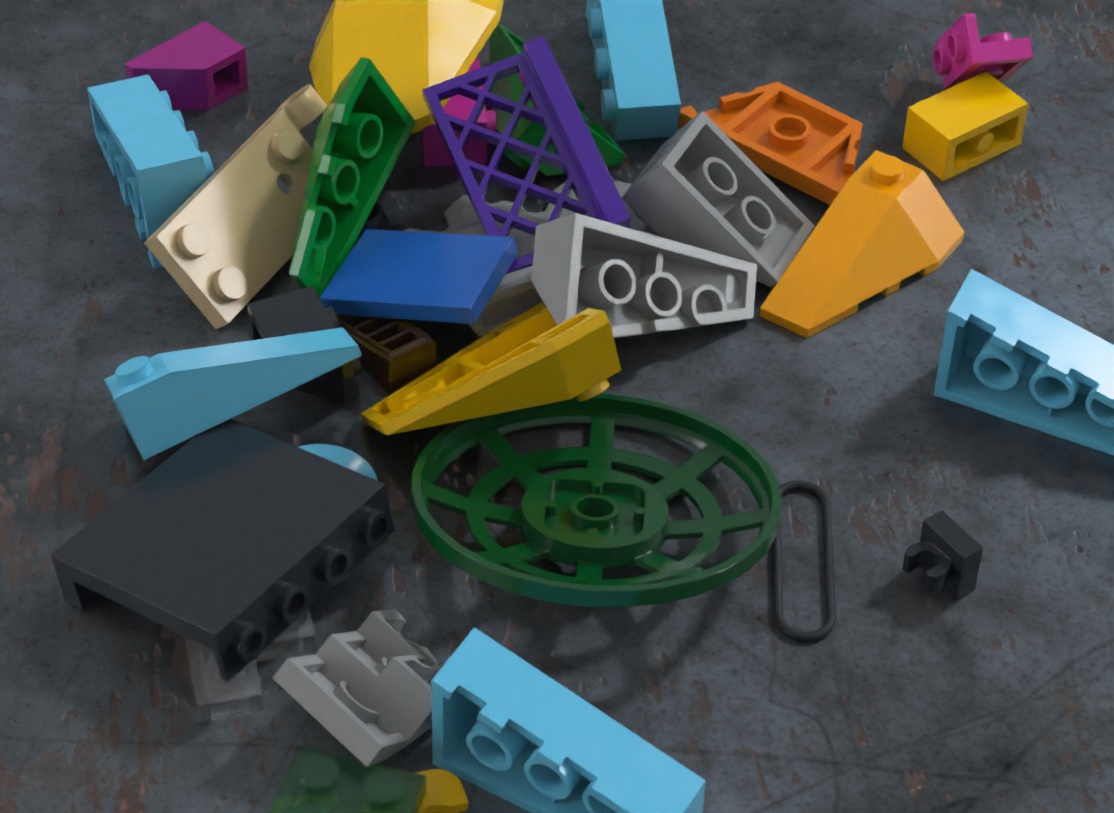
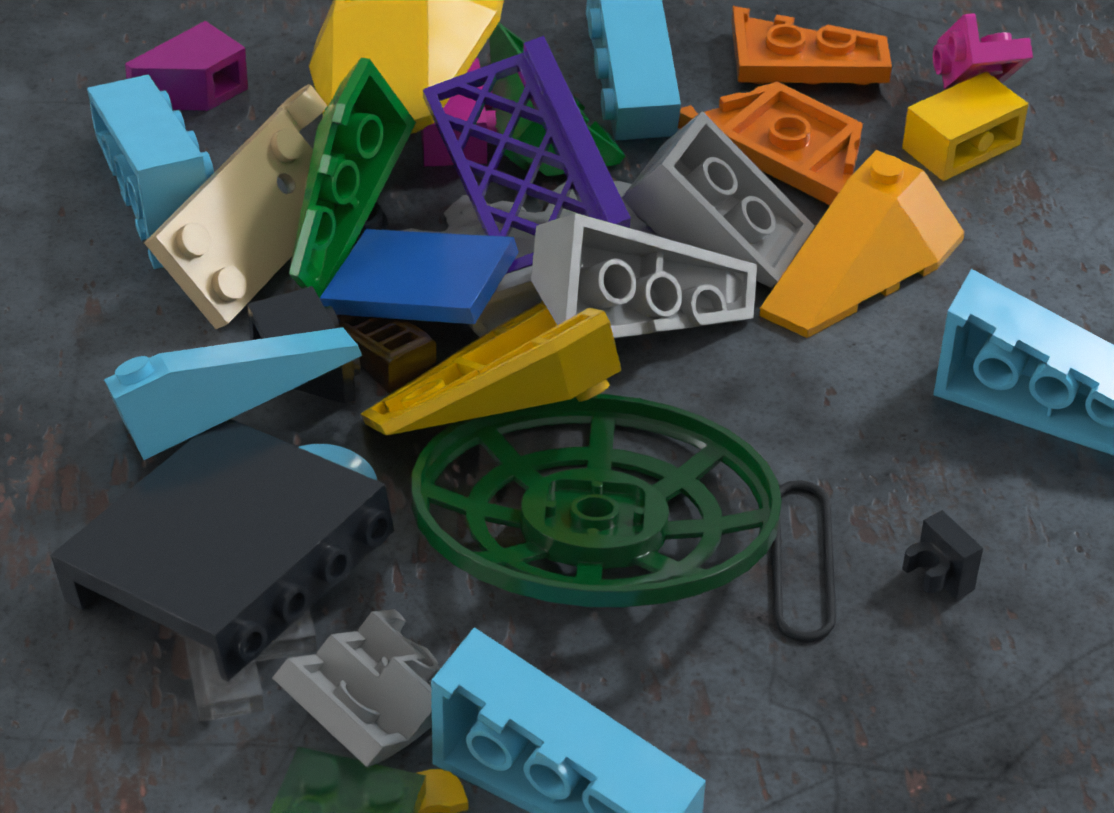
(801, 55): none -> orange wing

